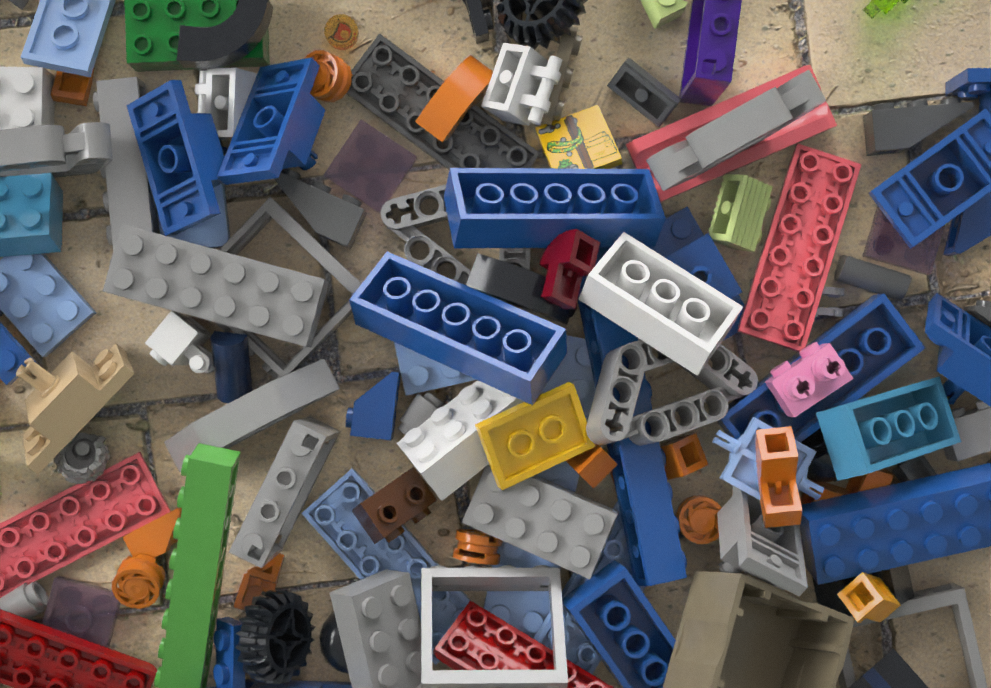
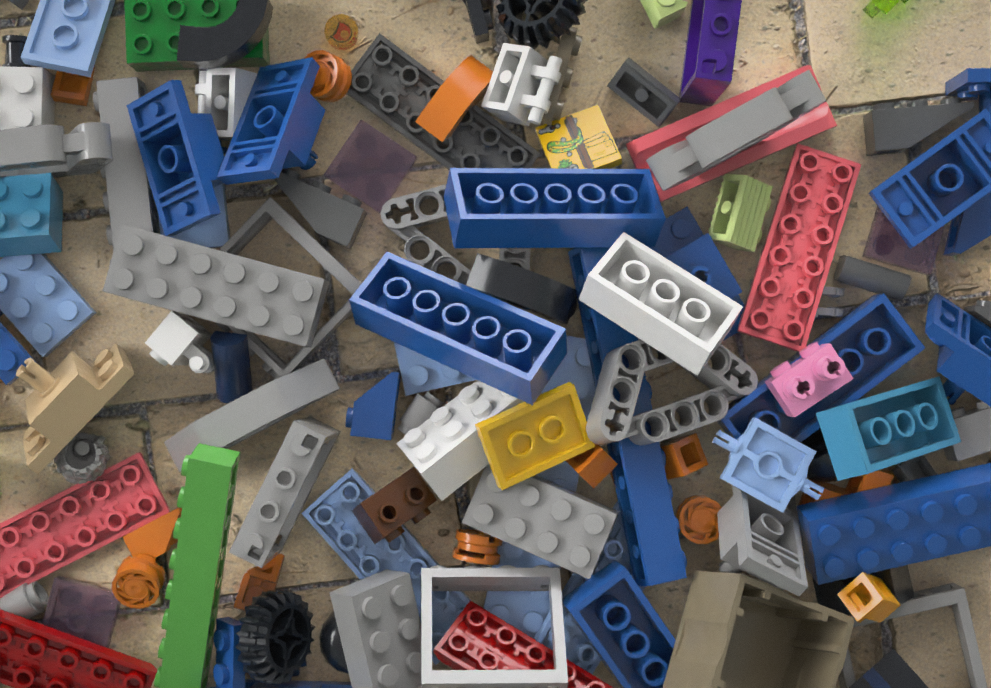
(14, 48): none -> black bush
(567, 261): dark red brick -> none
(777, 477): orange brick -> none

